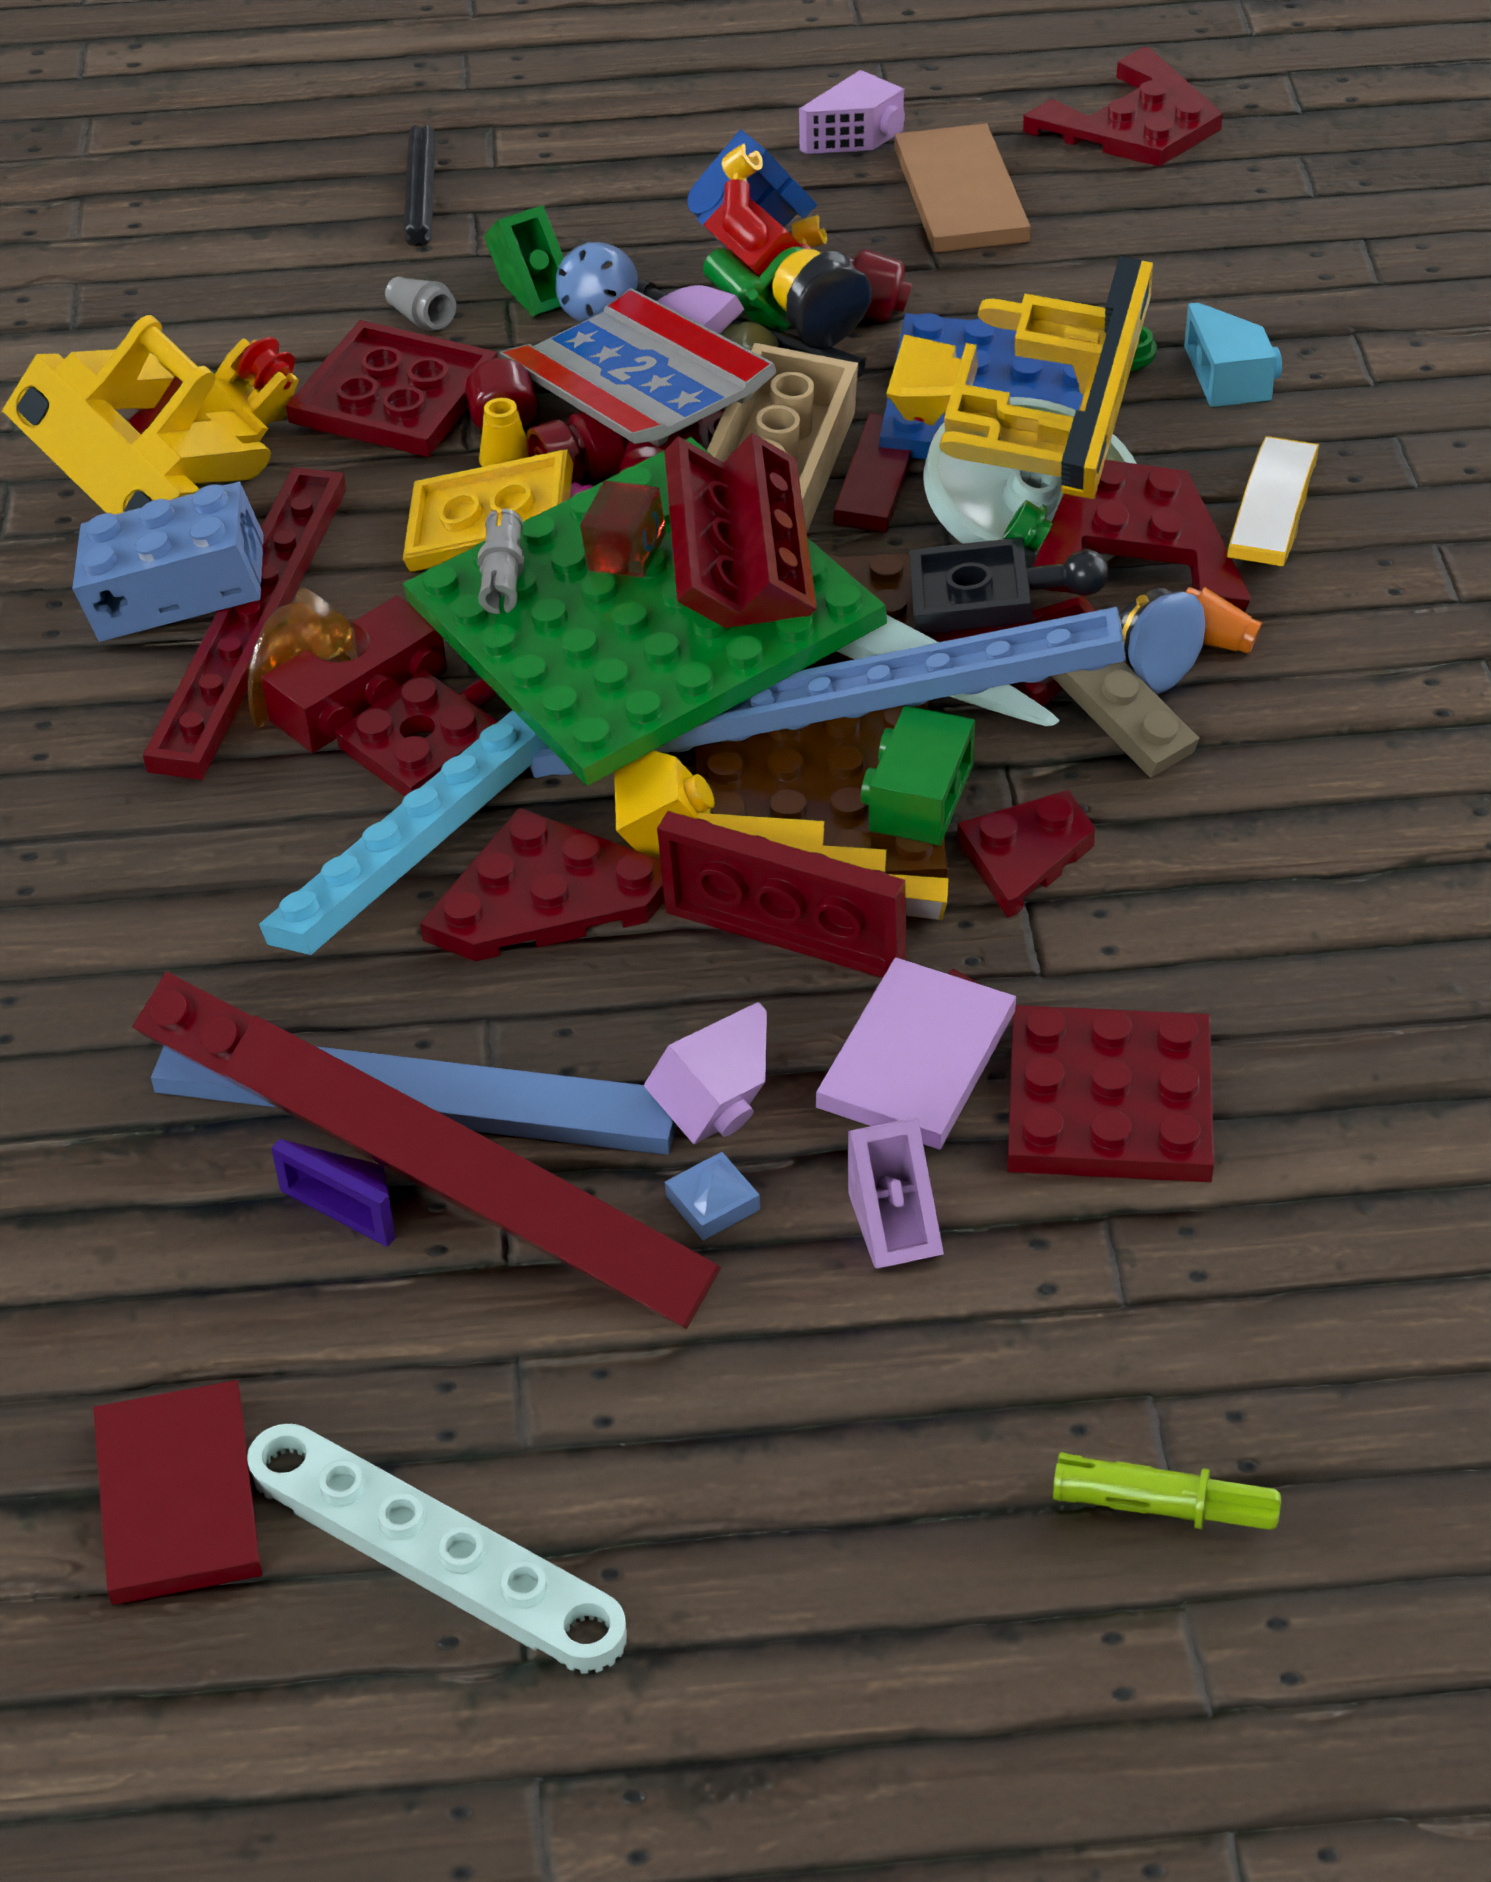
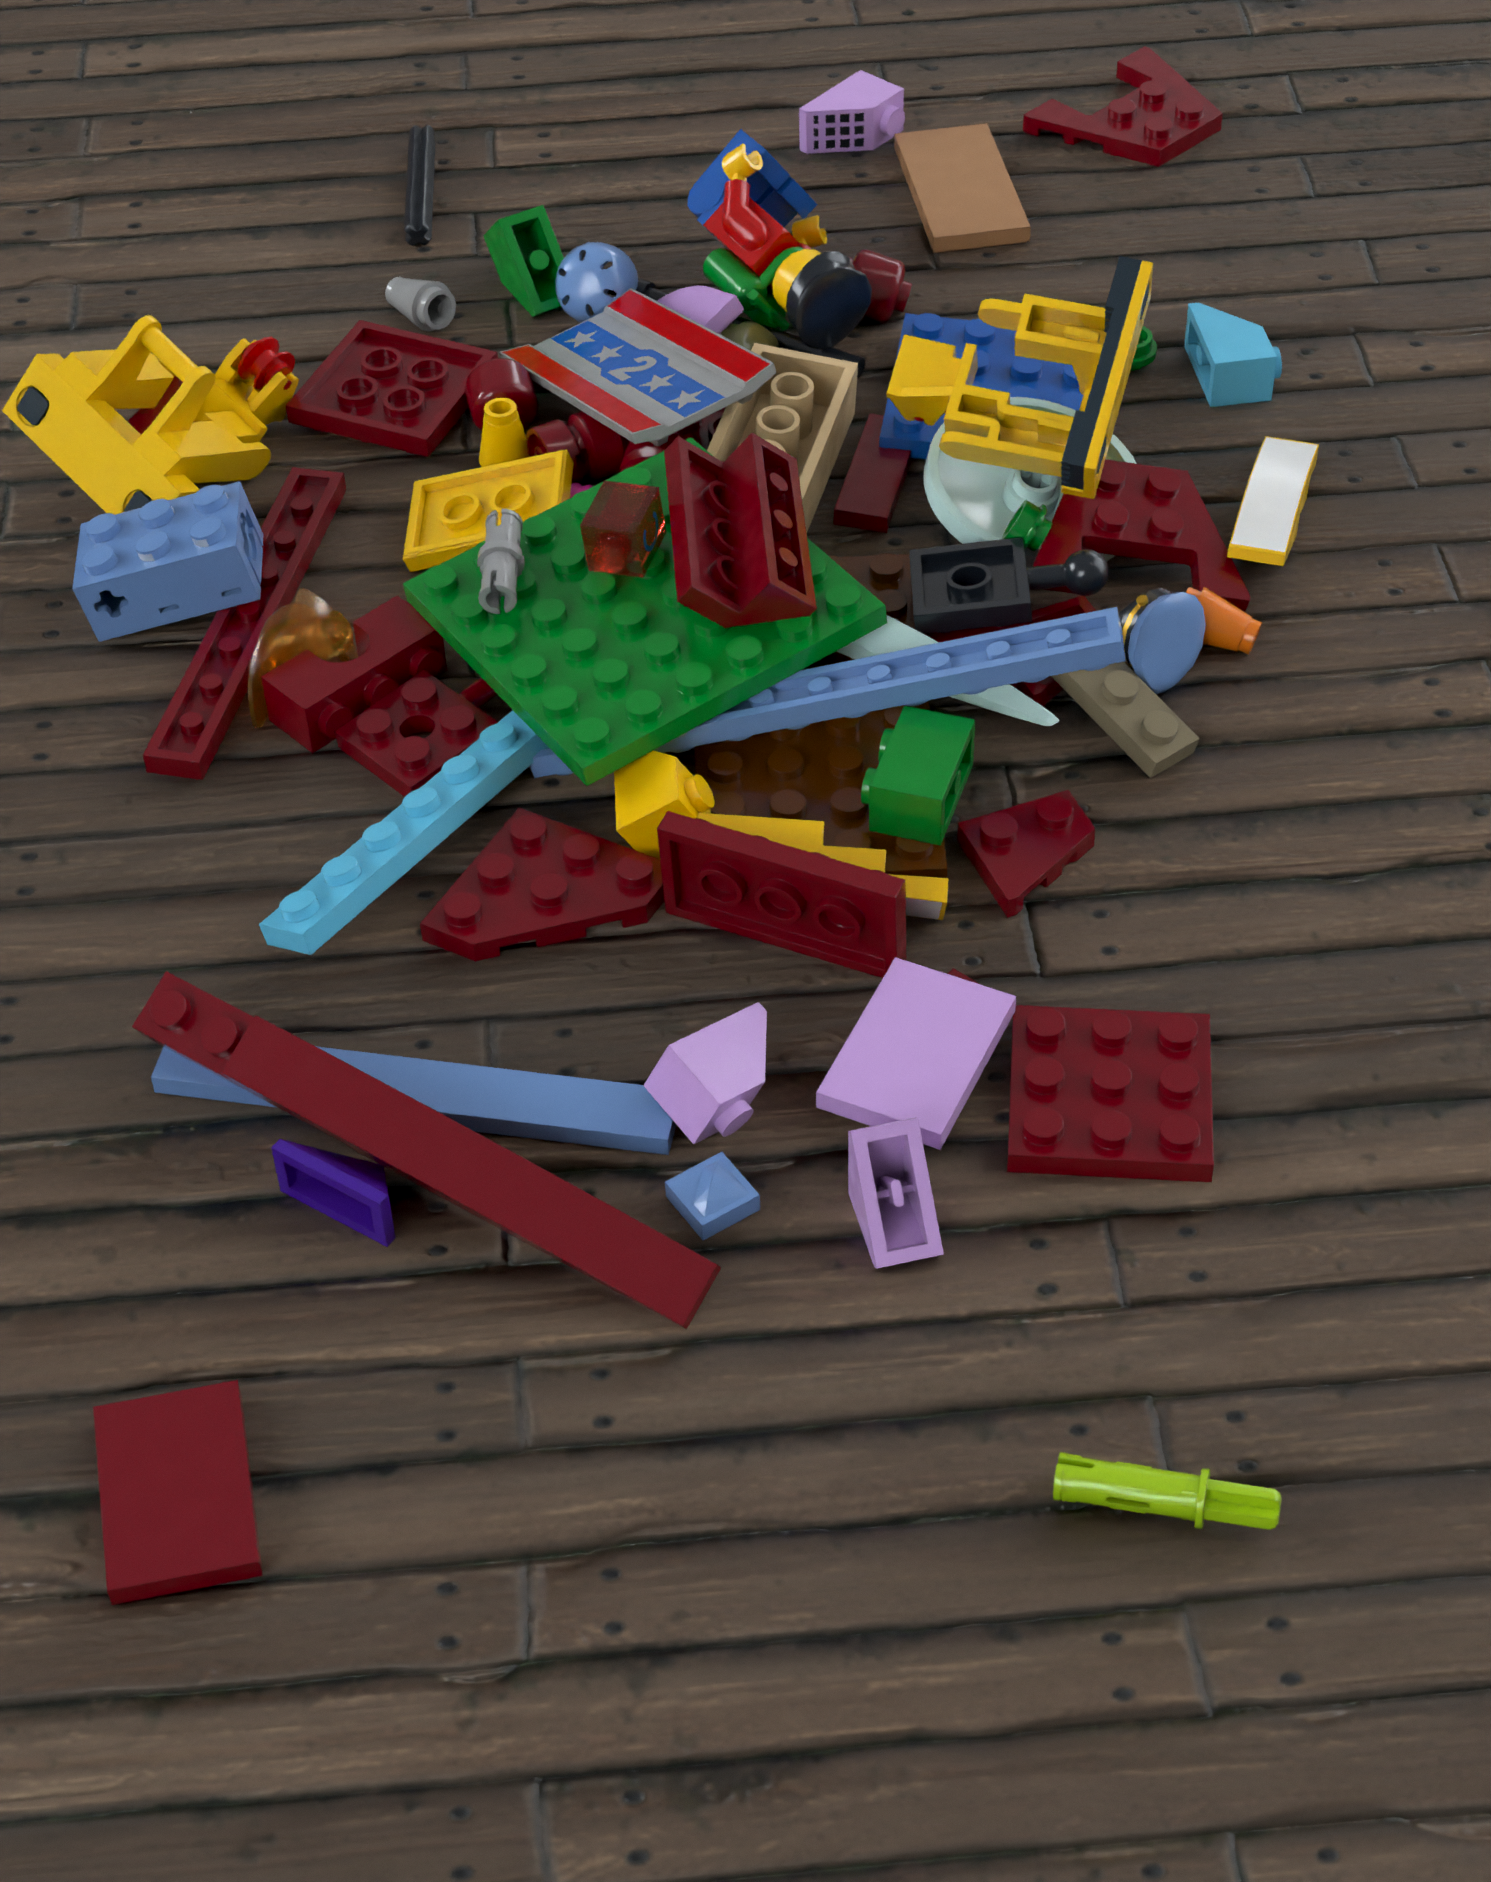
(438, 1547): light aqua plate -> none

